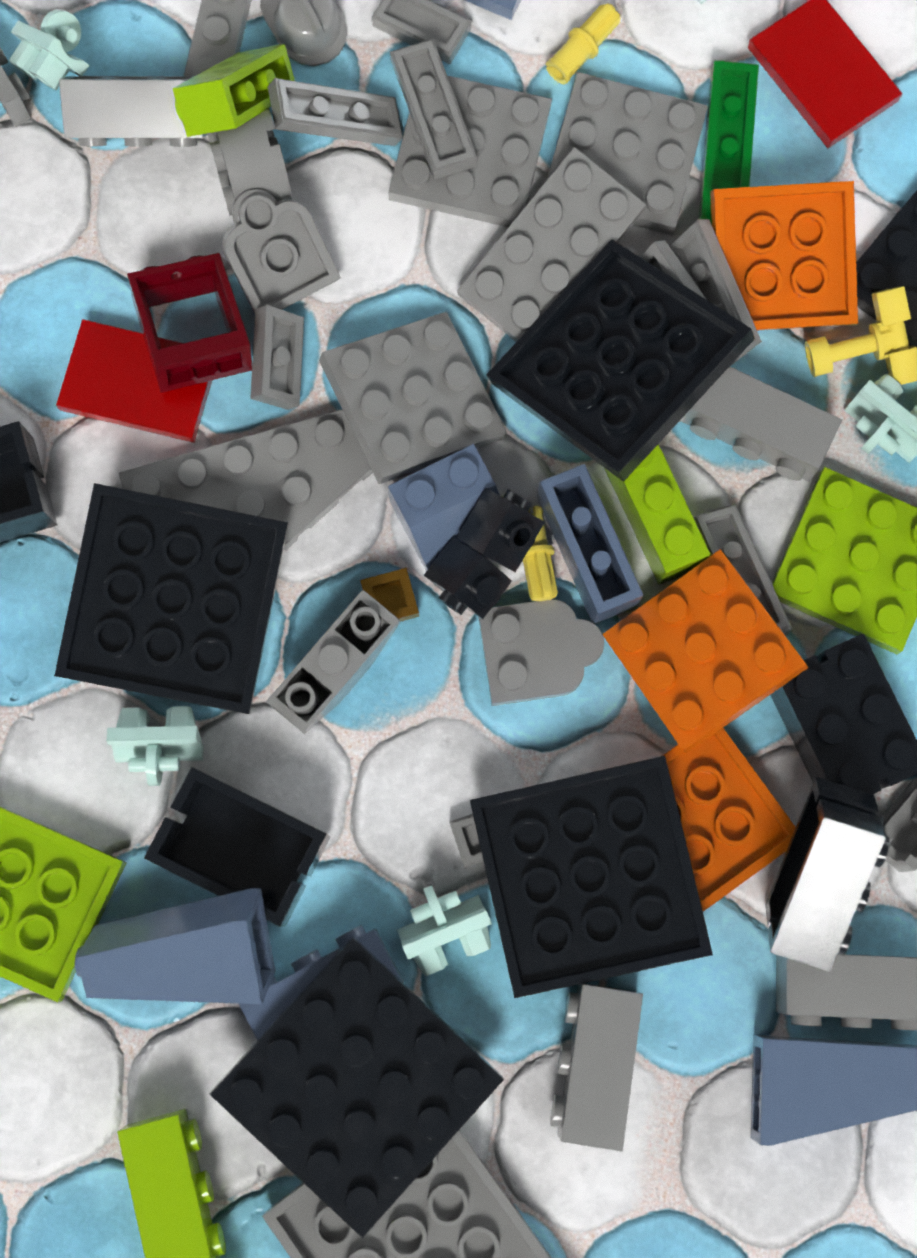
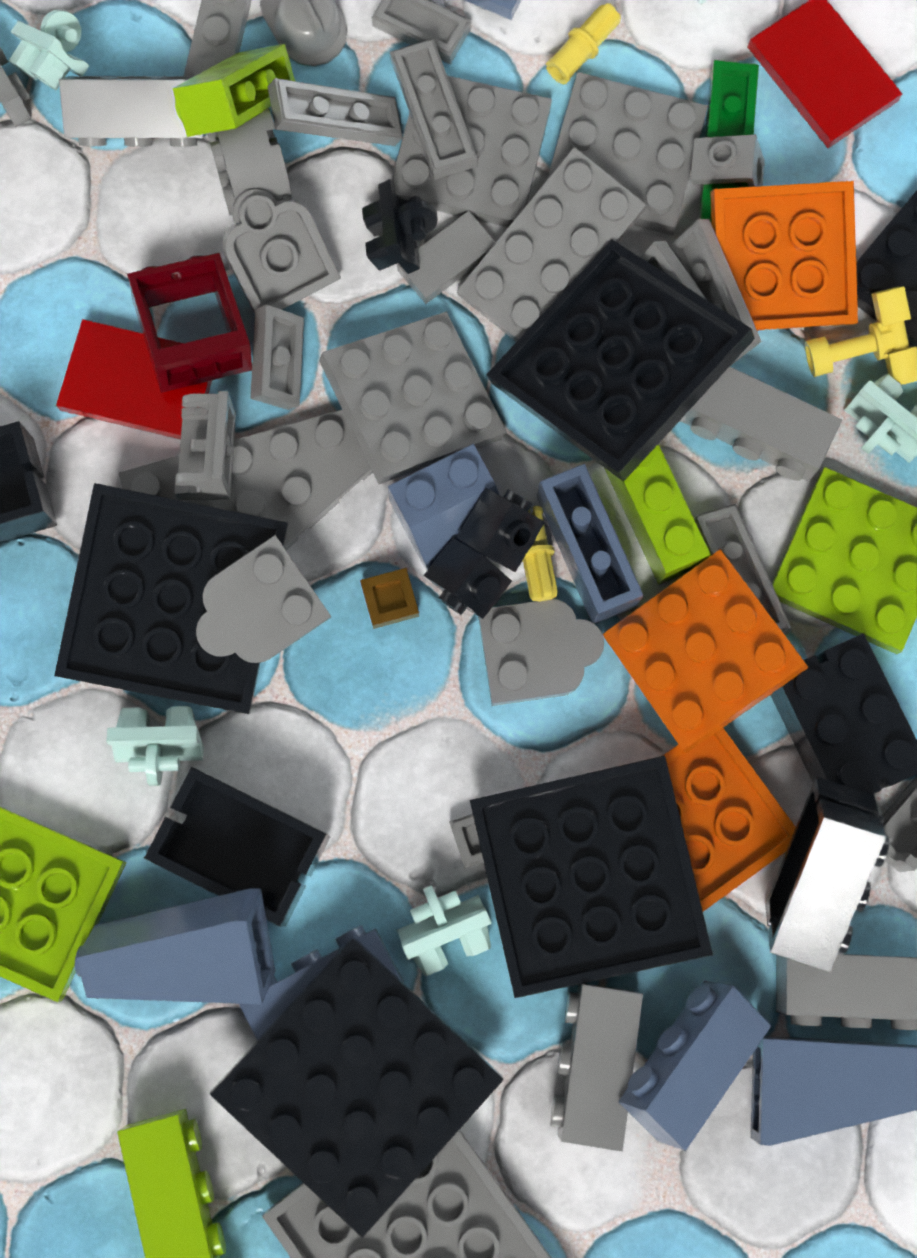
(206, 447): none -> light grey hinge
(258, 606): none -> light grey plate
(334, 663): light grey slope -> none
(401, 225): none -> black hips
(448, 257): none -> light grey tile
(694, 1064): none -> sand blue brick
(727, 160): none -> light grey bracket

